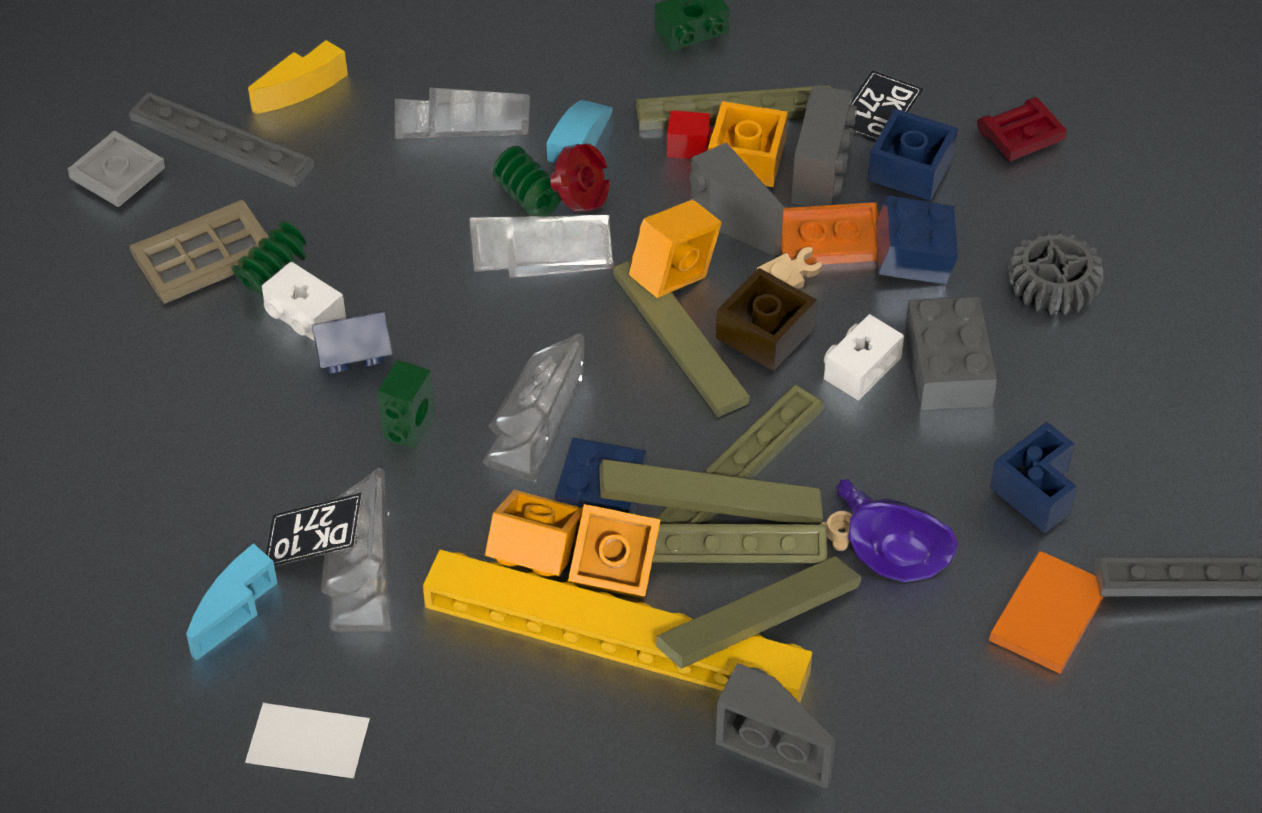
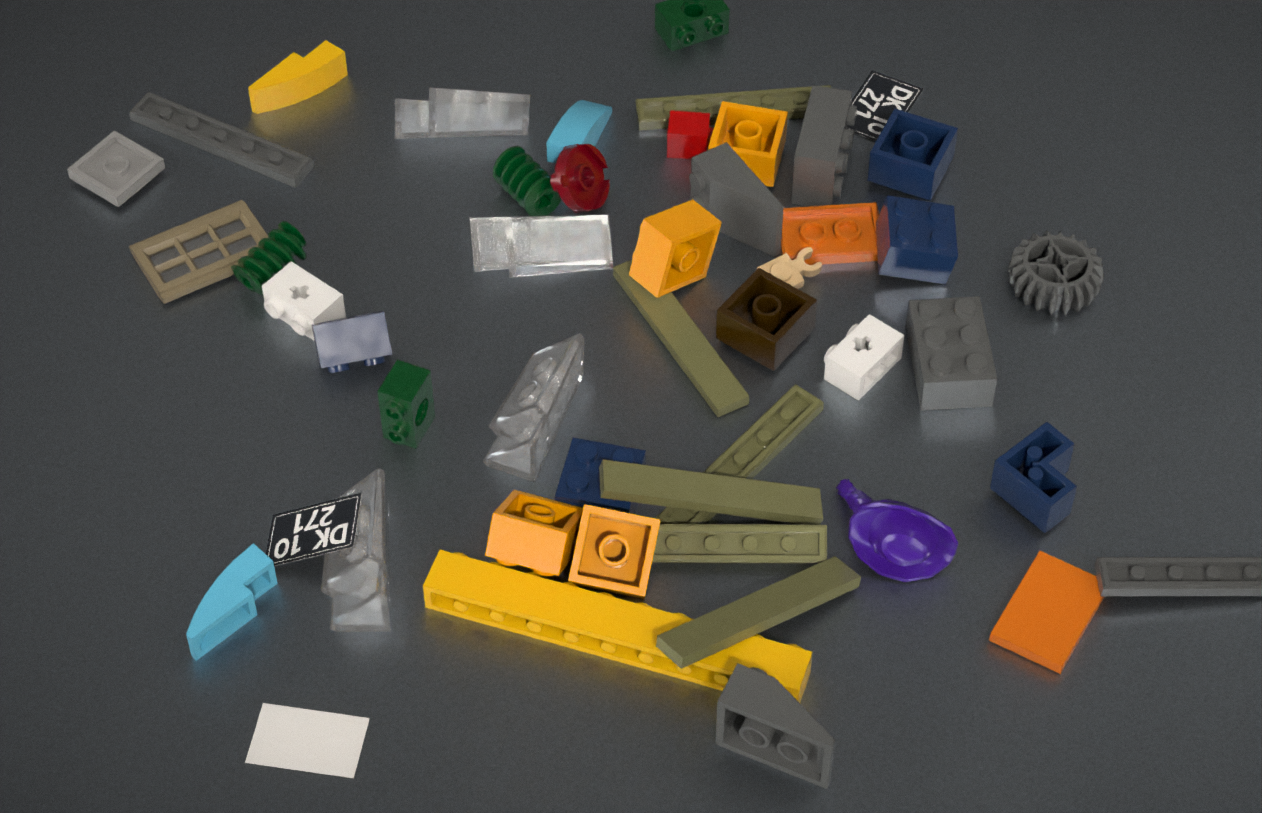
(838, 522): tan plate -> none
(1026, 135): dark red plate -> none

